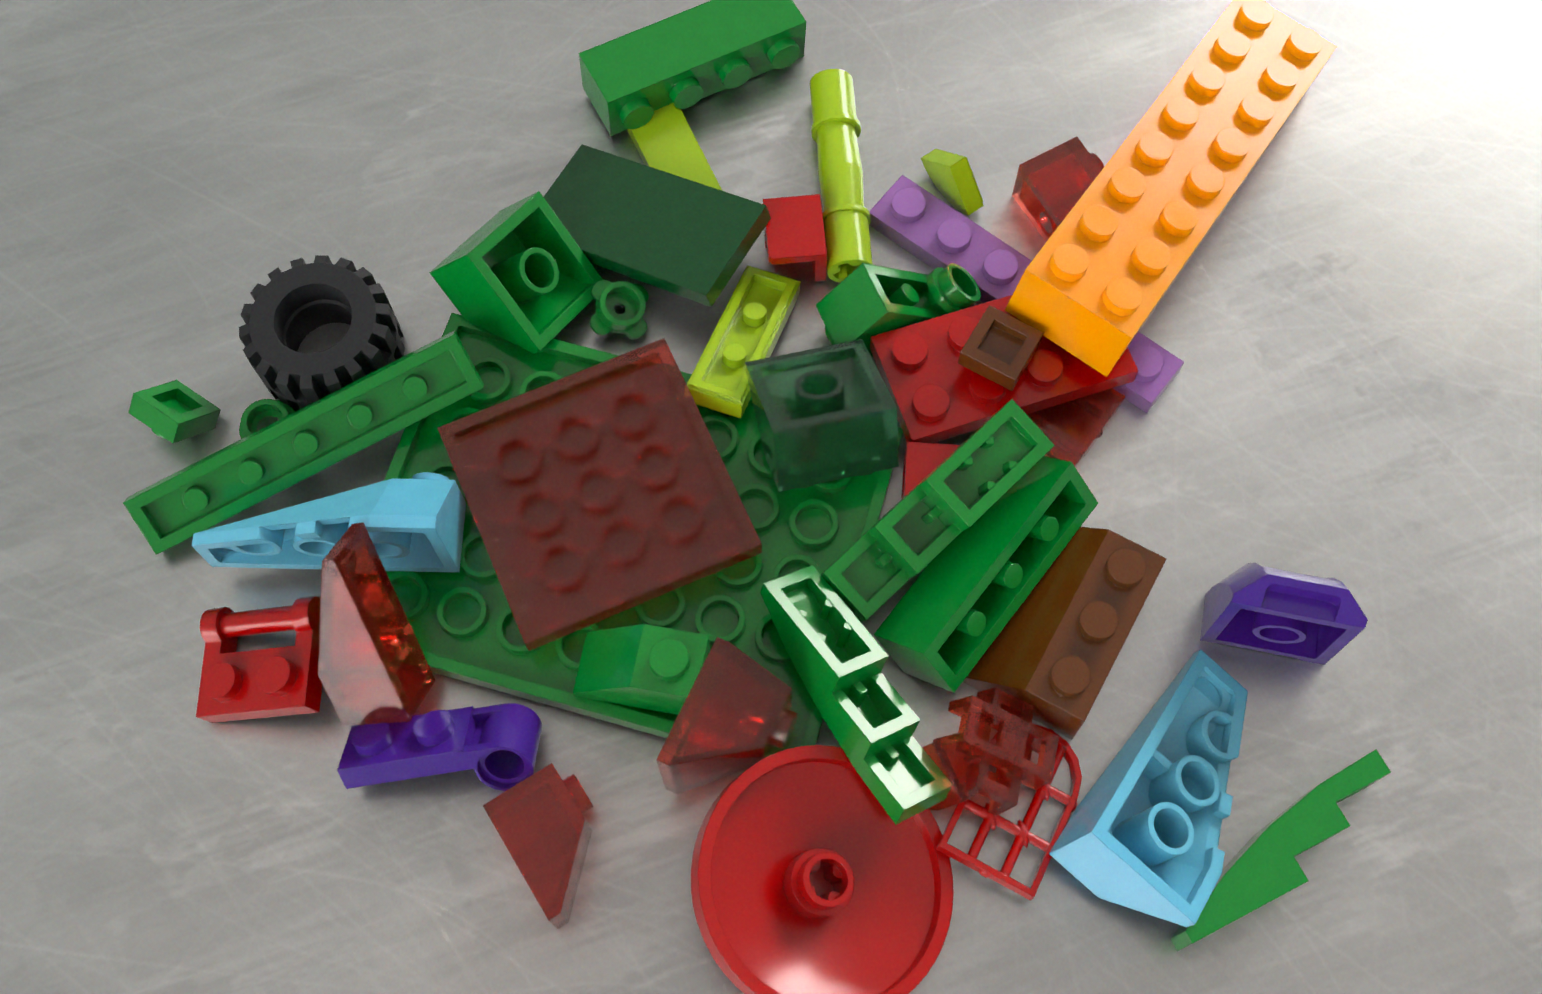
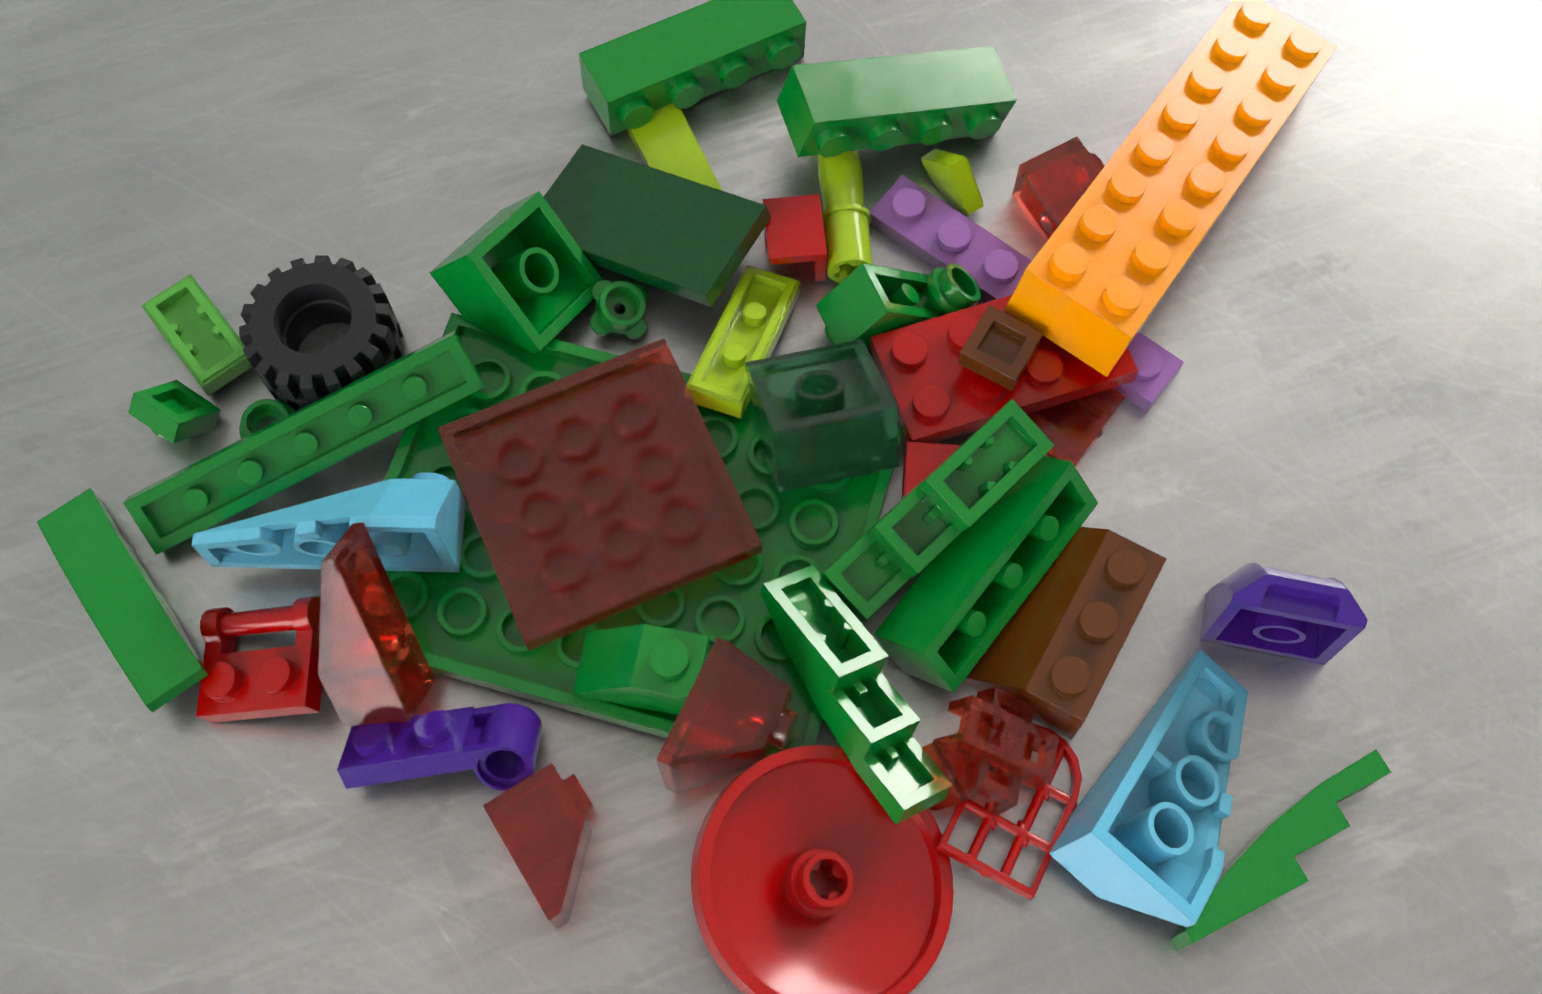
(122, 600): none -> green slope
(198, 334): none -> bright green plate
(895, 100): none -> brick

